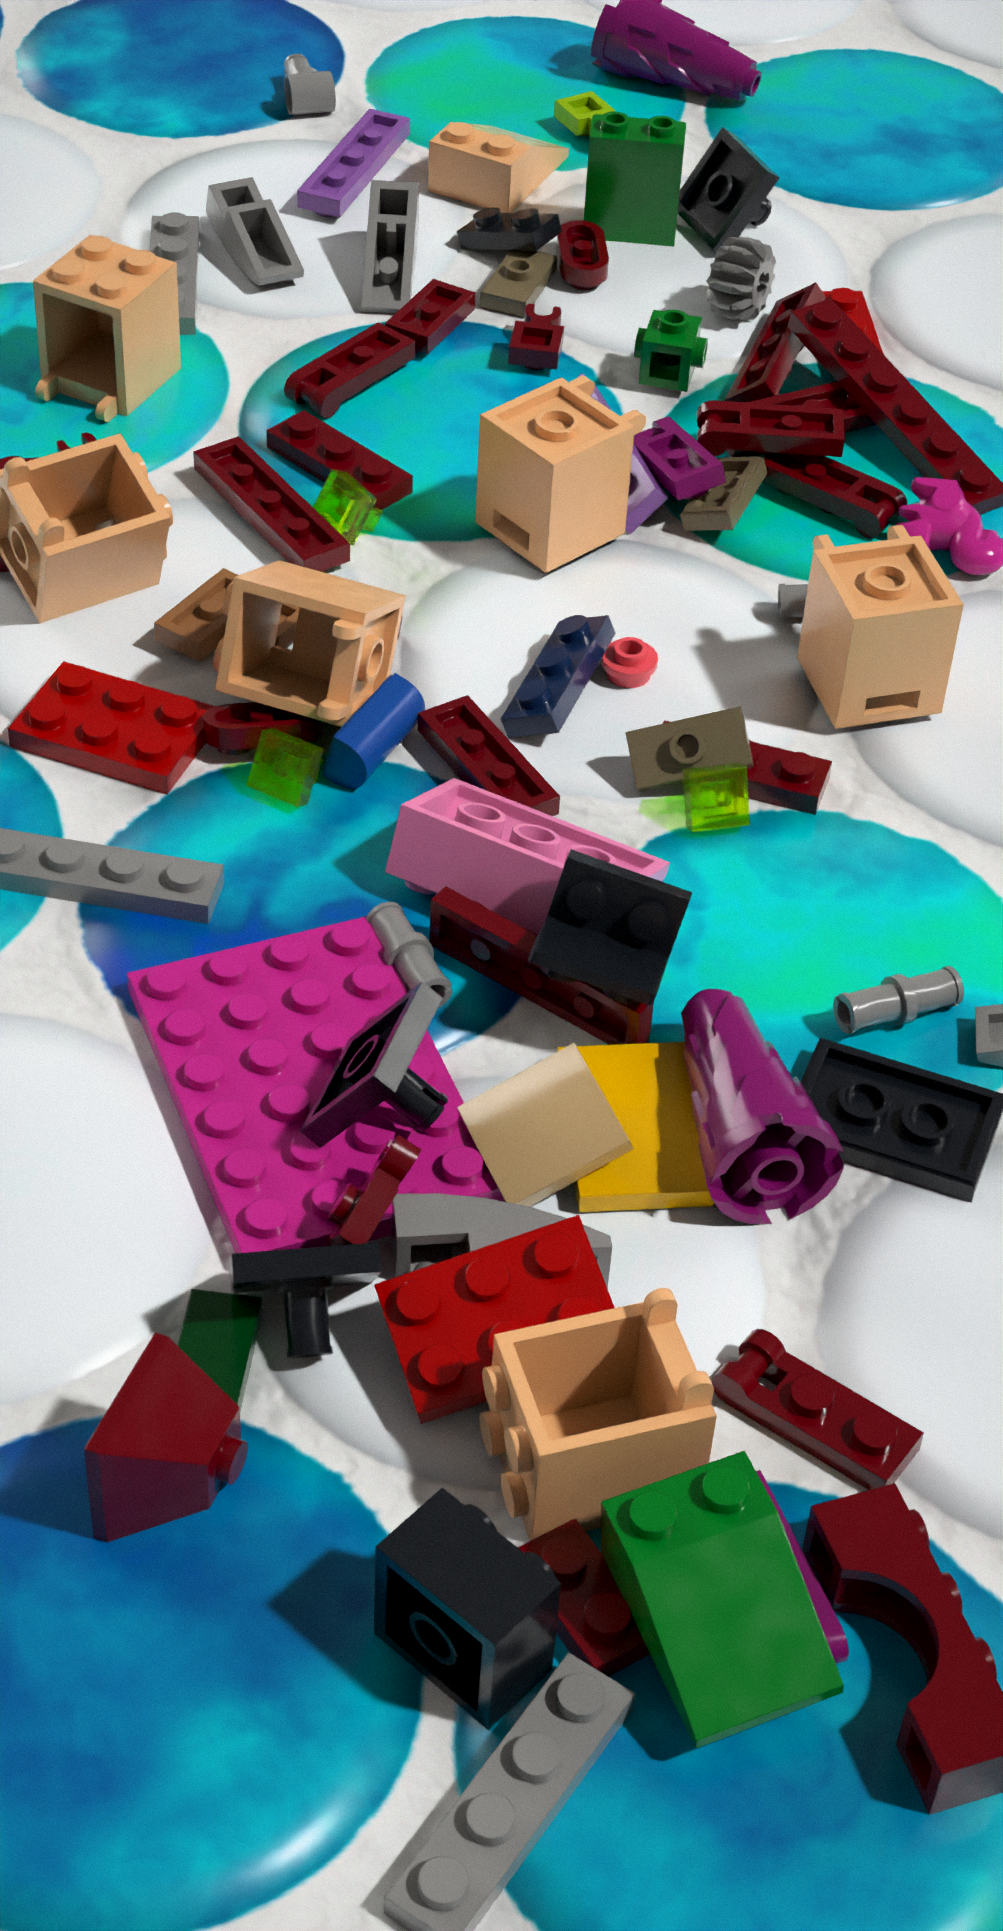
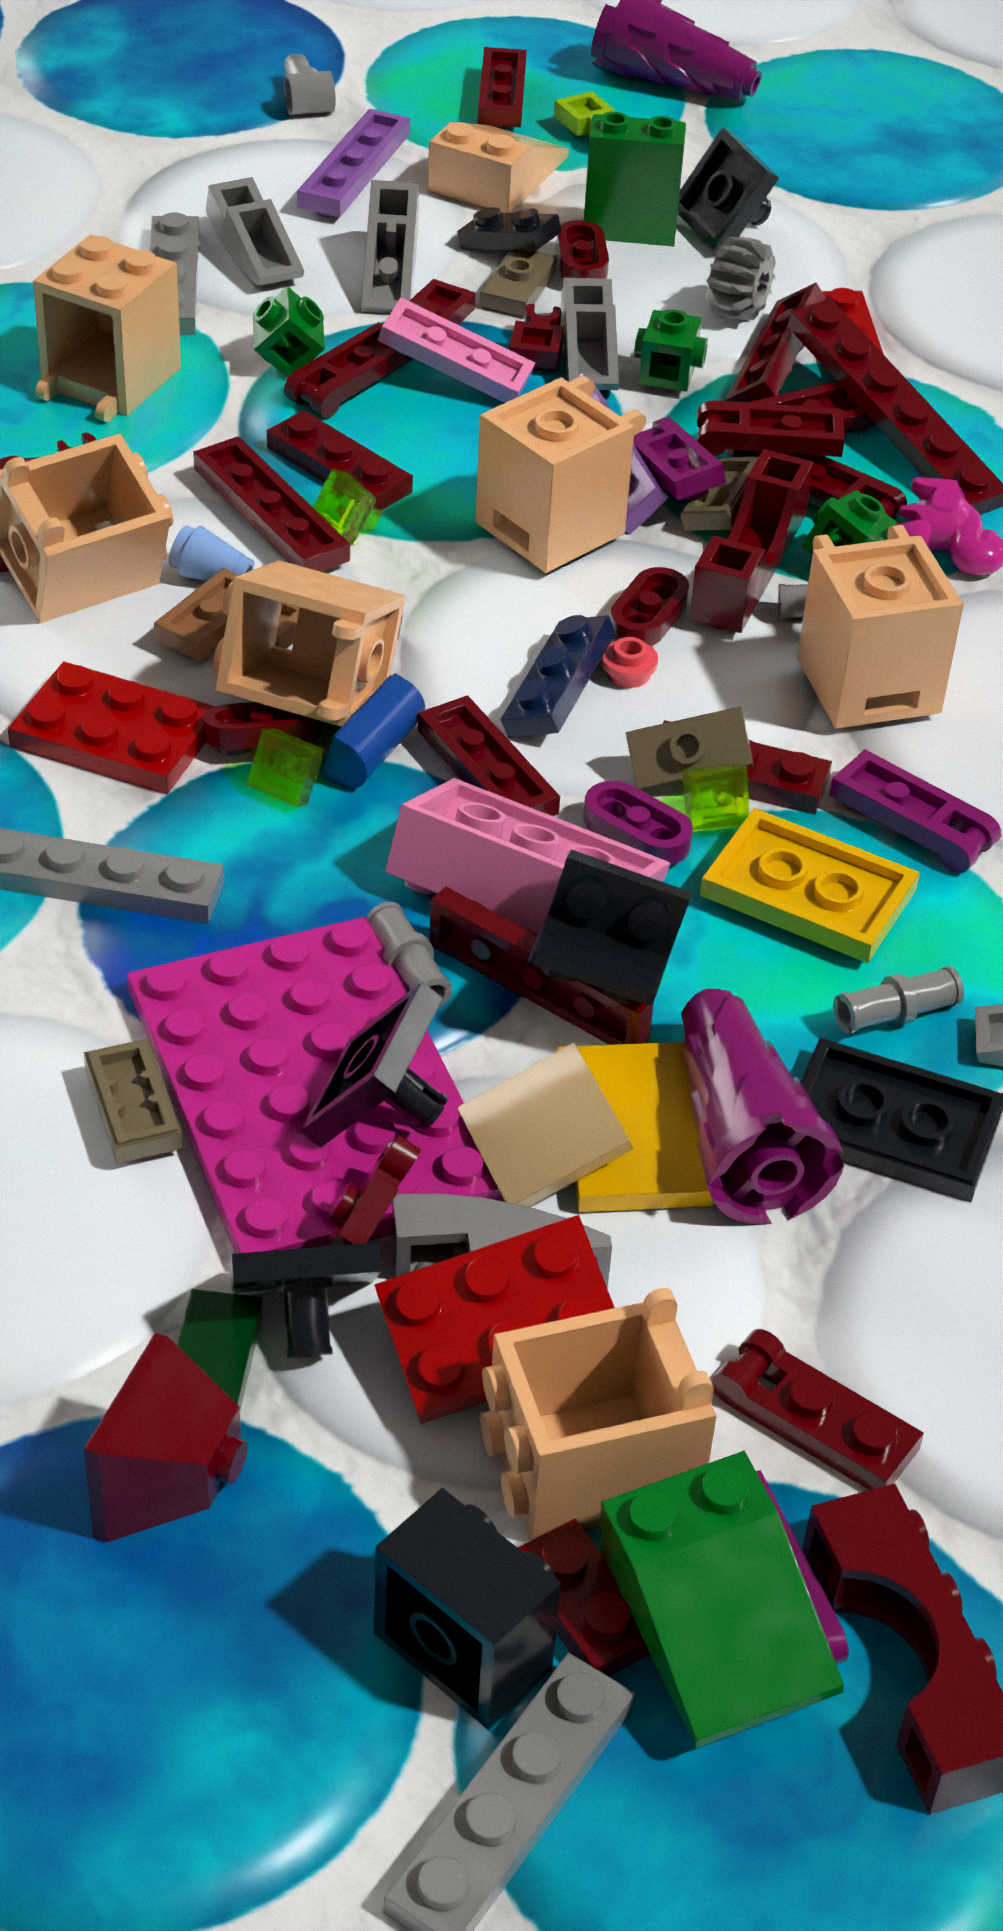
(133, 1101): none -> dark tan plate
(202, 554): none -> light blue cone
(288, 331): none -> green brick
(456, 351): none -> bright pink plate
(502, 87): none -> dark red plate
(590, 331): none -> light grey slope
(637, 820): none -> magenta plate
(650, 605): none -> dark red plate
(739, 568): none -> dark red arch
(810, 884): none -> yellow plate
(850, 521): none -> green brick
(916, 810): none -> magenta plate

